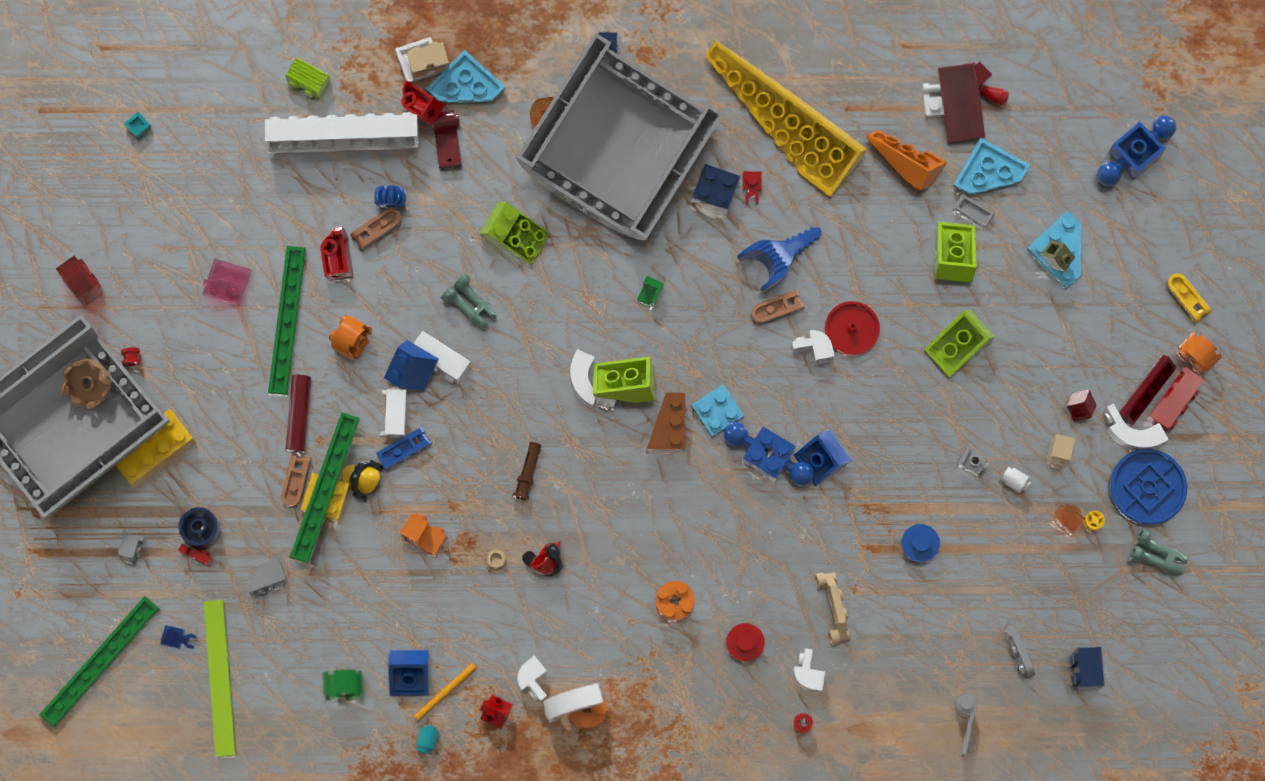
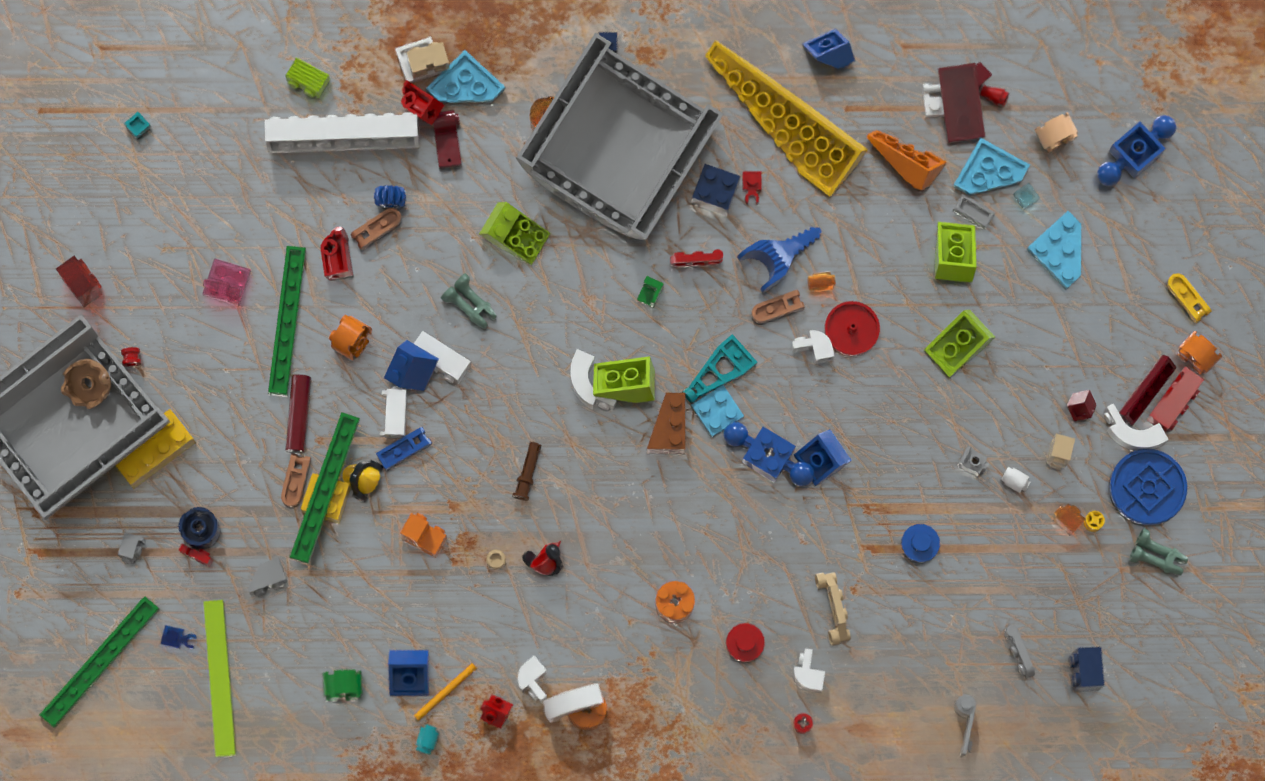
(697, 258): none -> red plate
(736, 354): none -> teal plate
(821, 281): none -> clear orange brick
(831, 49): none -> blue slope
(1026, 196): none -> clear light blue plate
(1056, 131): none -> light nougat brick
(1058, 255): olive brick -> none

